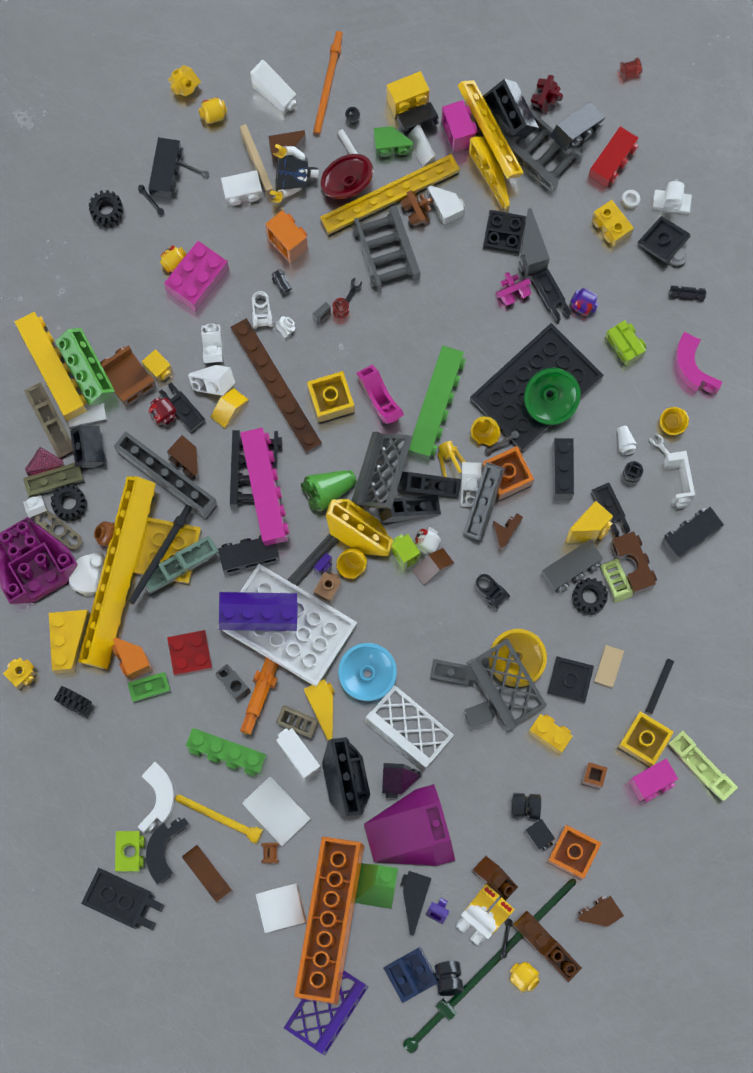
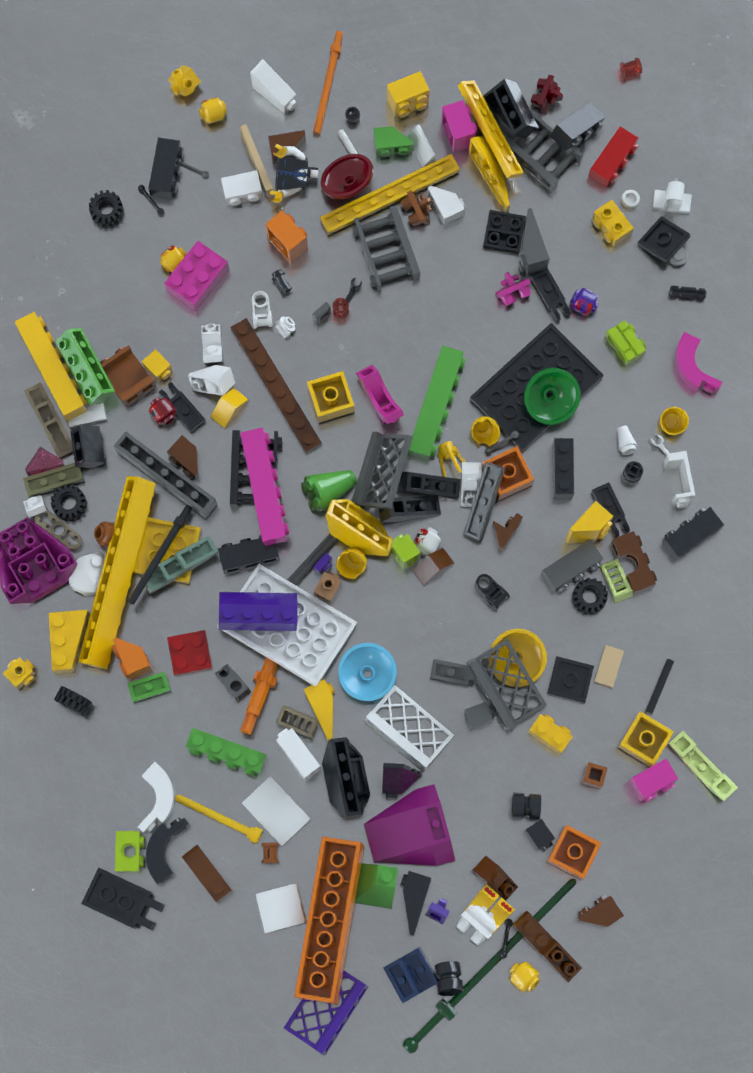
(416, 117): black hinge -> none

